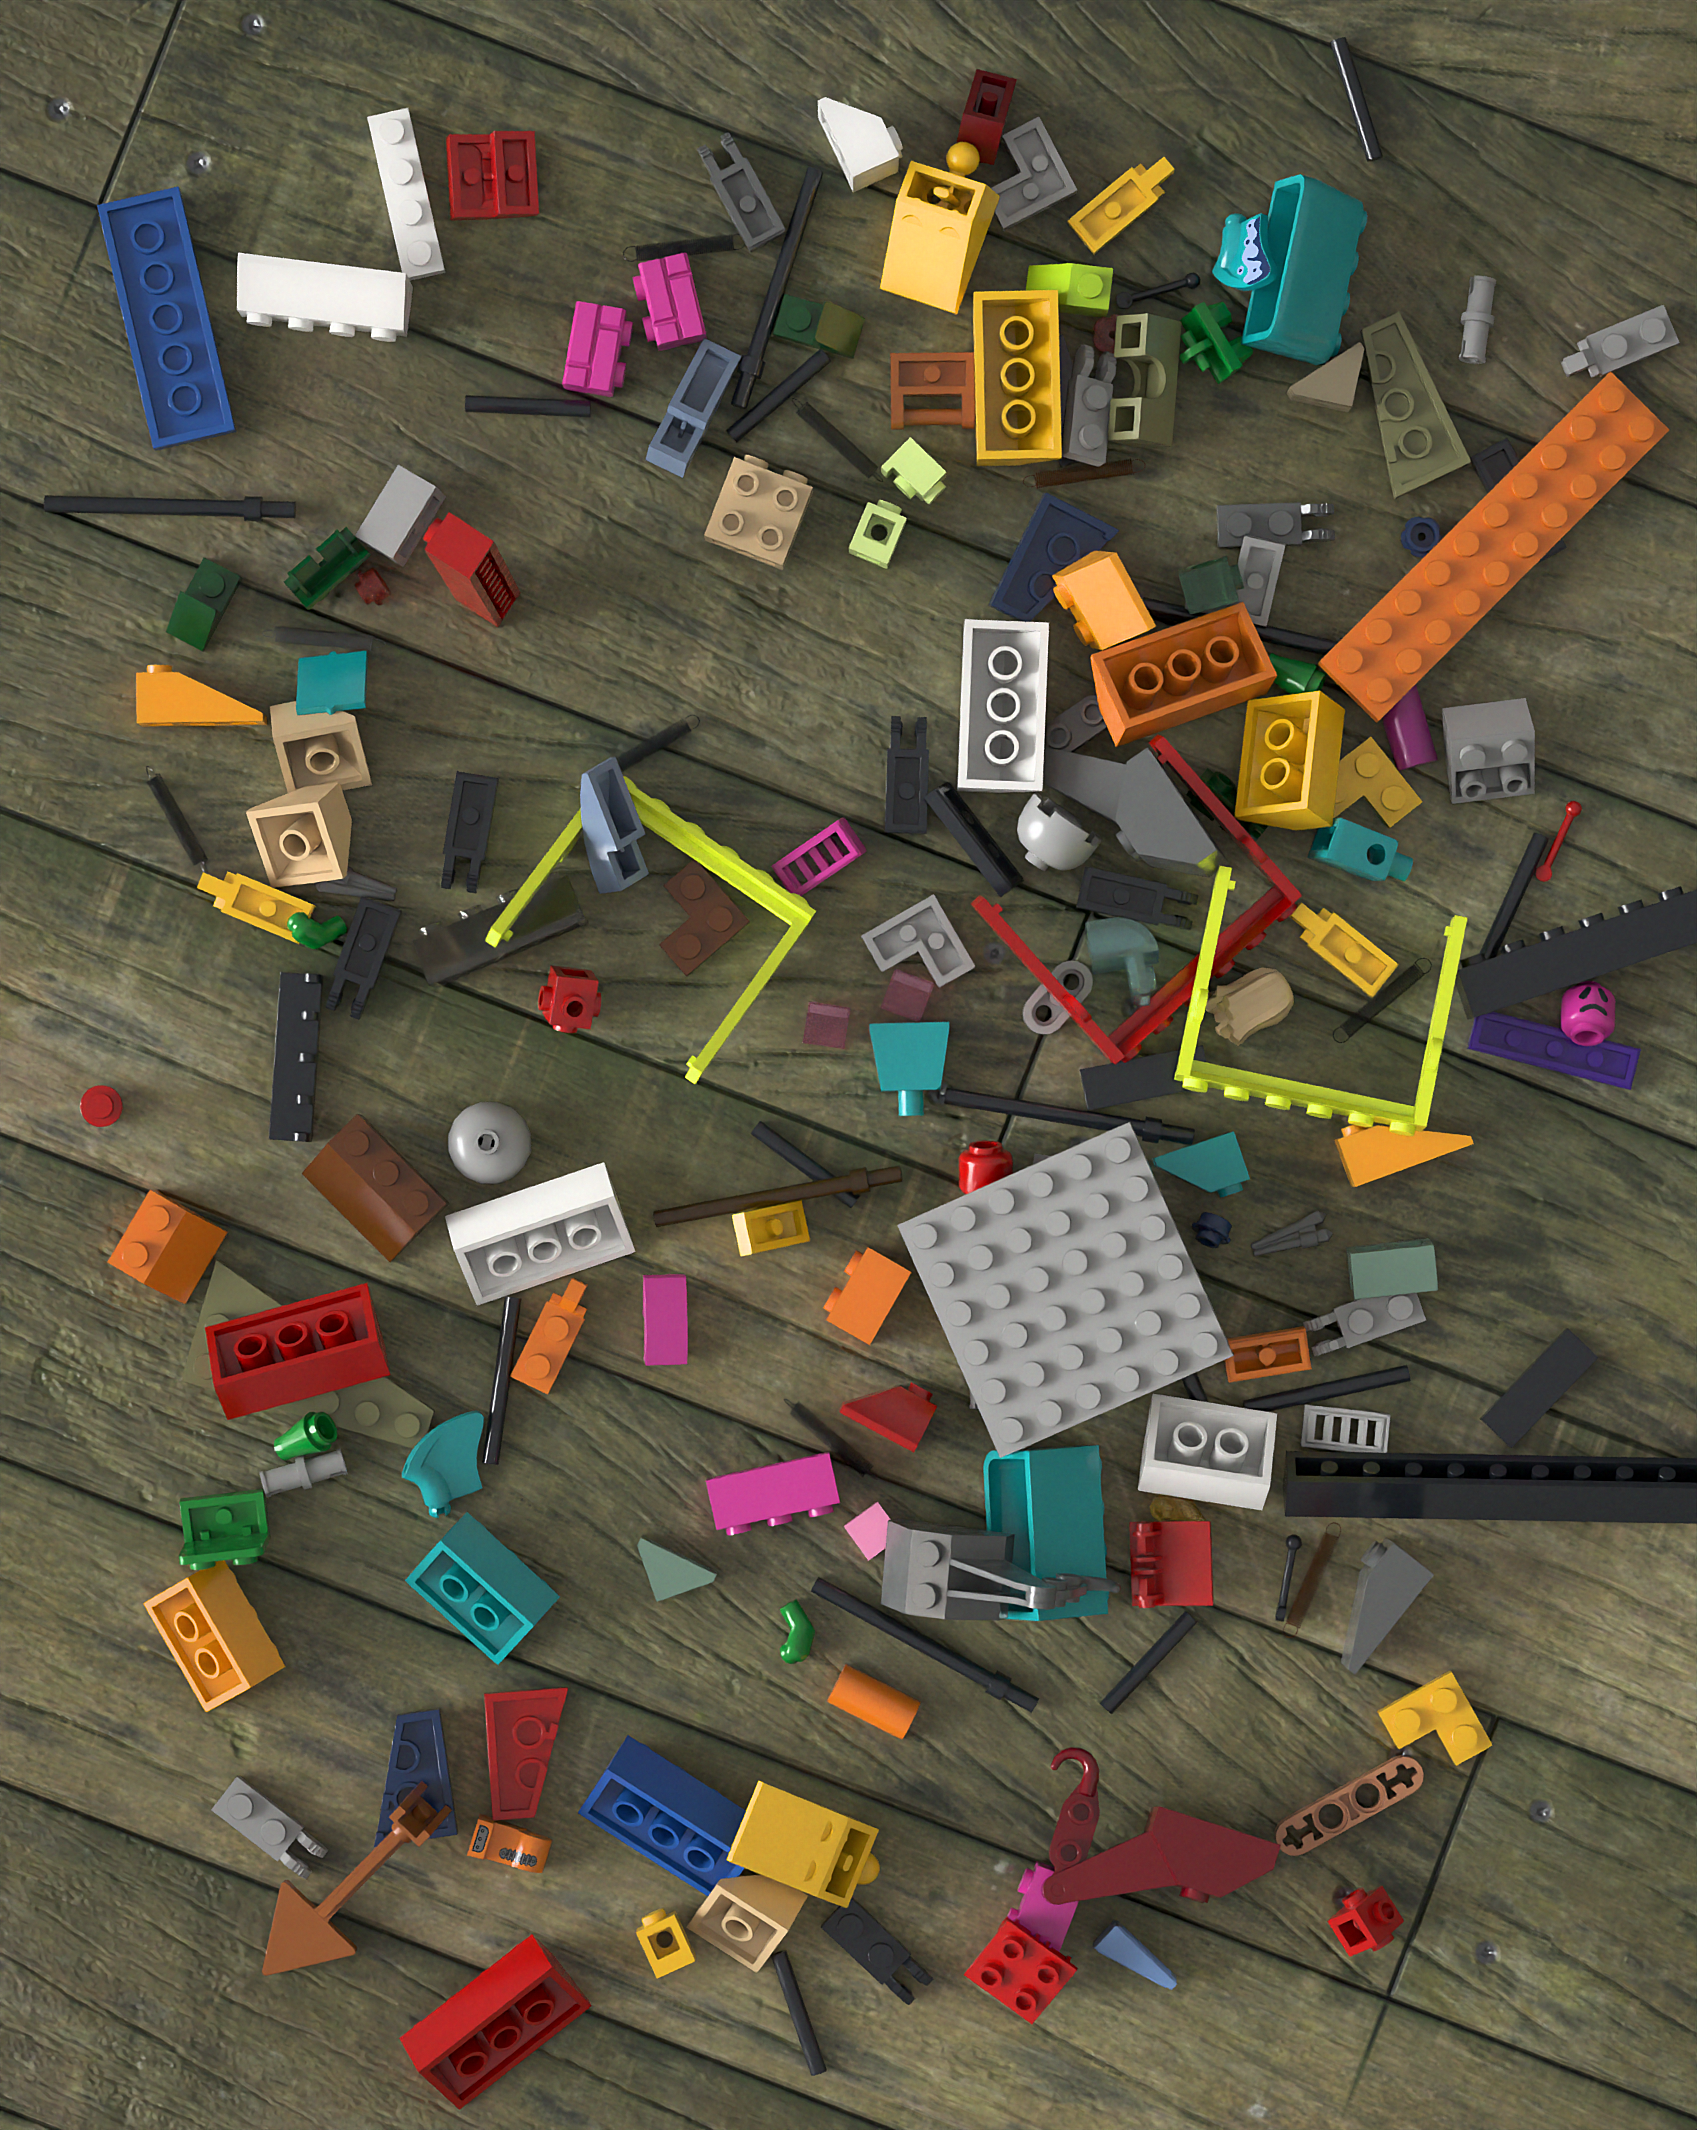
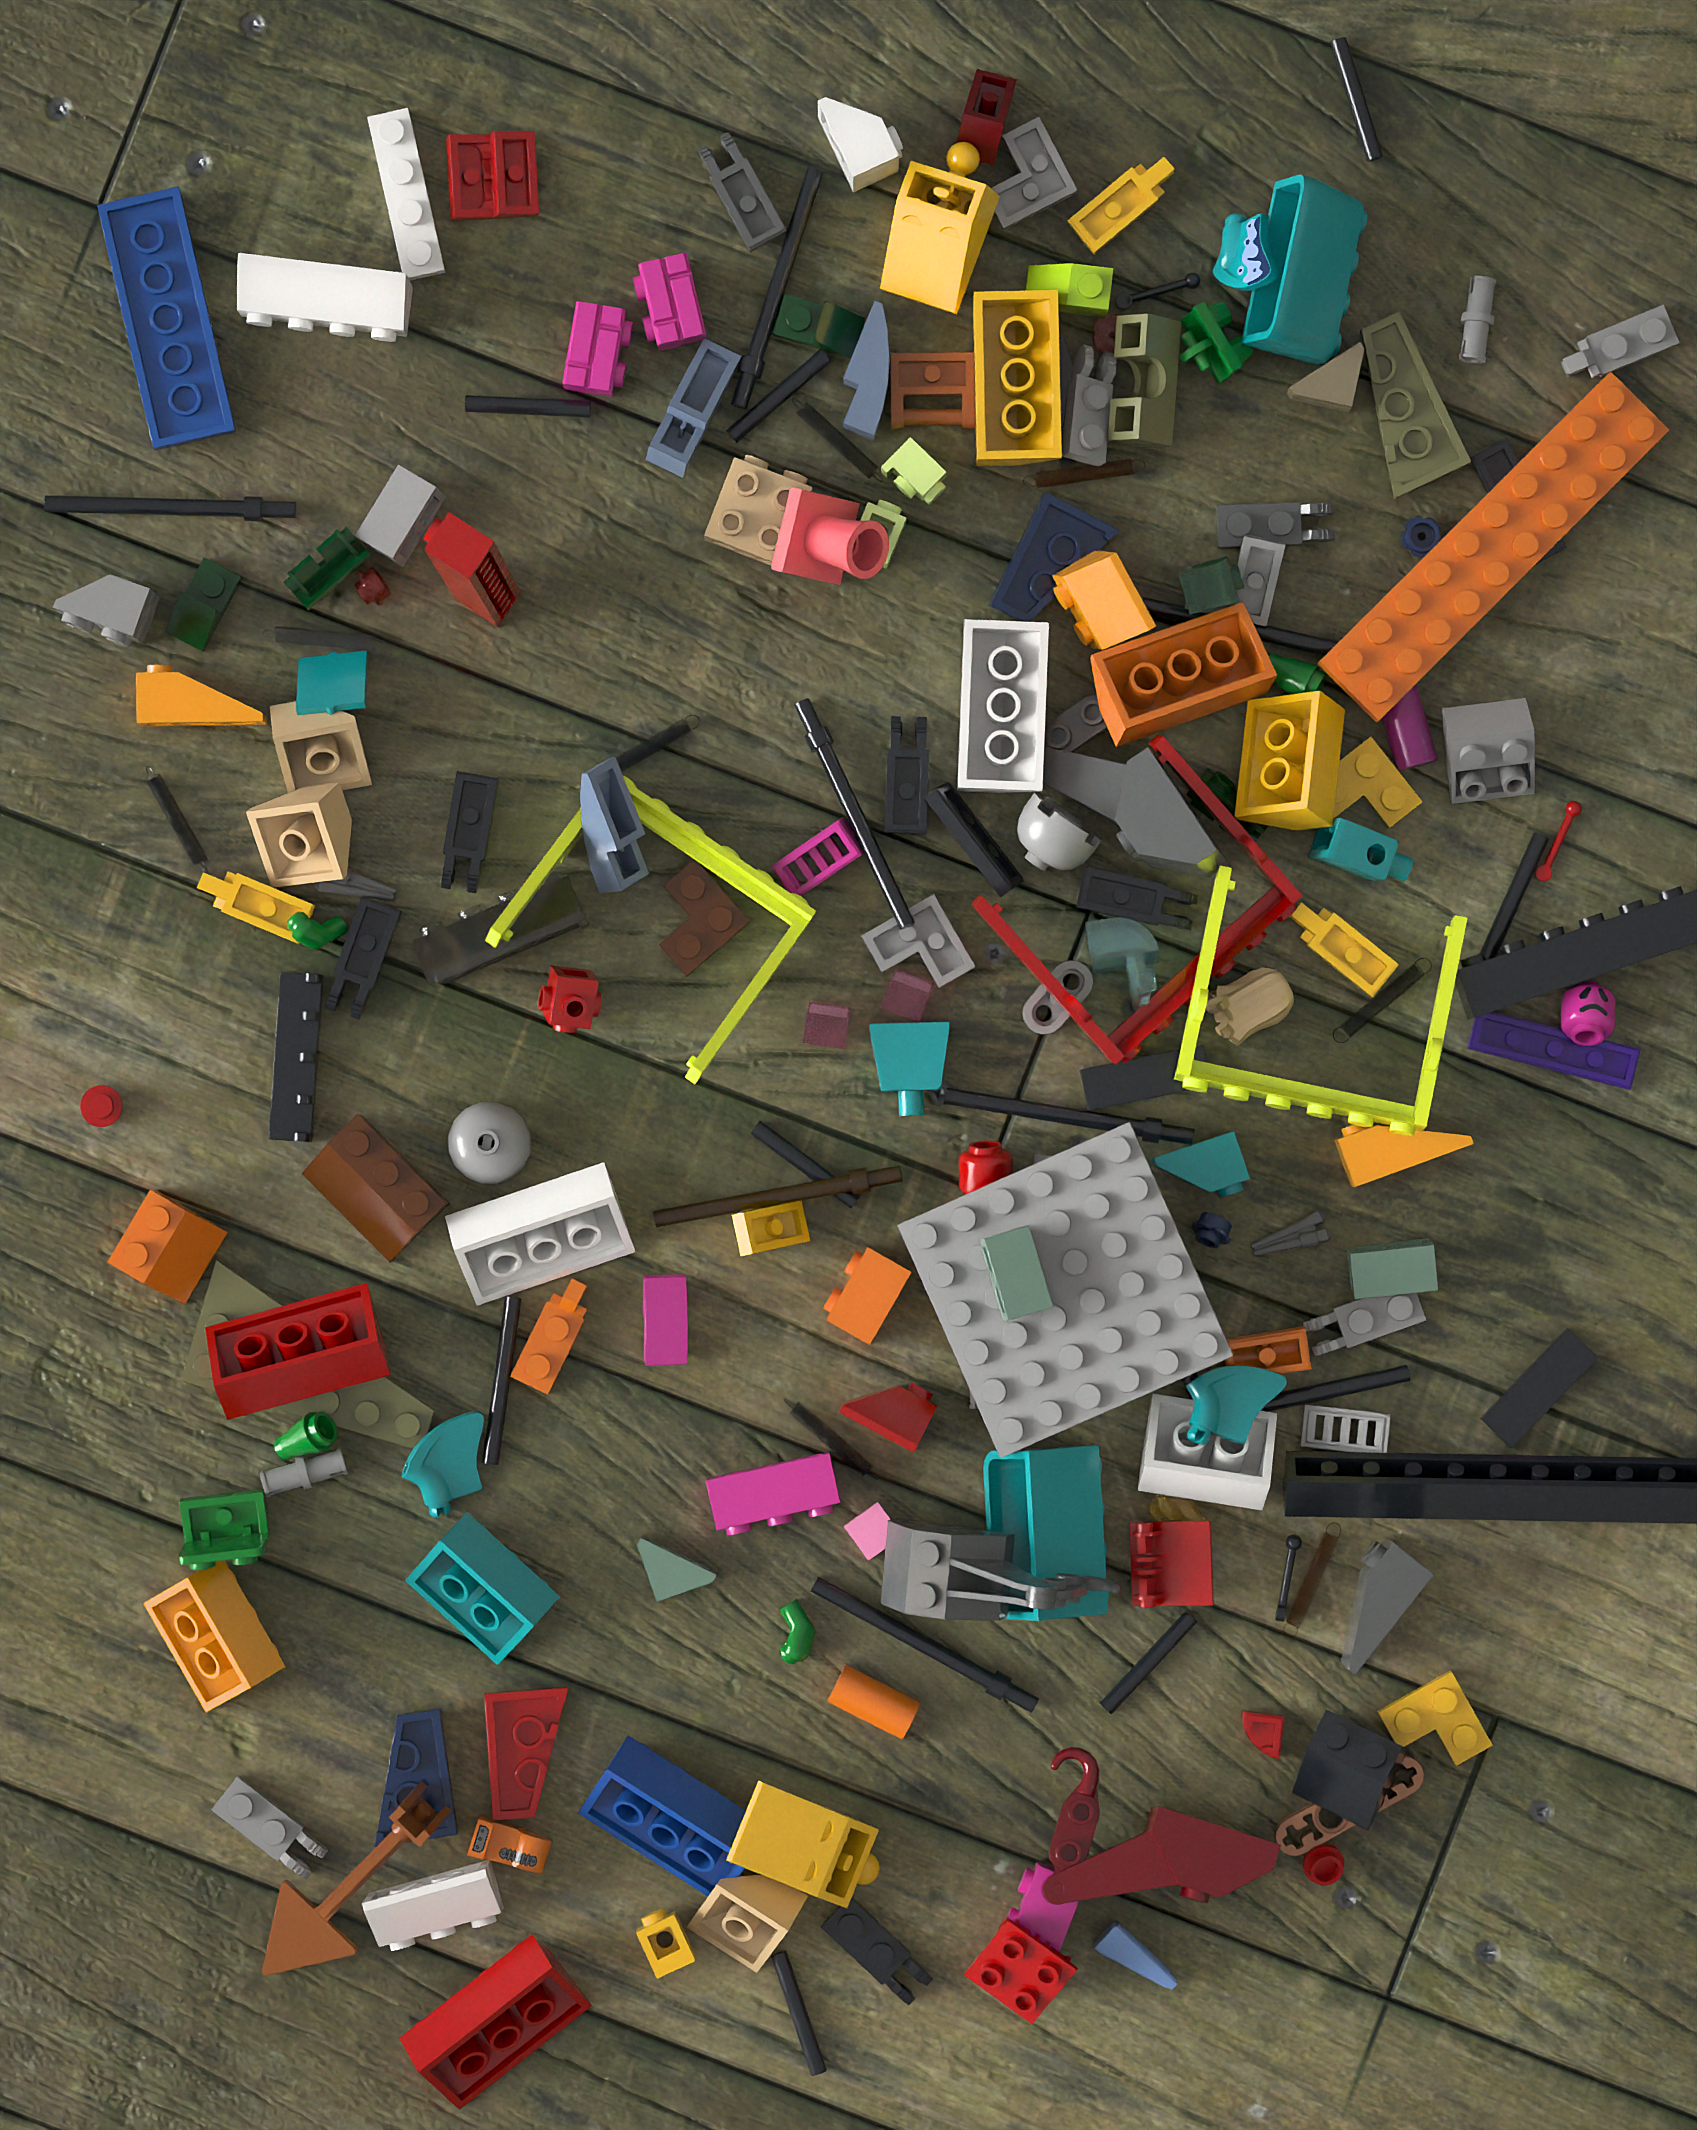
(112, 605): none -> light grey slope
(434, 1905): none -> white slope
(703, 246): black piece -> none
(820, 741): none -> black bar
(824, 539): none -> coral plant
(869, 376): none -> sand blue slope
(1016, 1273): none -> sand green hinge
(1229, 1401): none -> teal arm
(1264, 1731): none -> red tile
(1323, 1864): none -> red plate
(1348, 1769): none -> black slope
(1366, 1920): red brick -> none

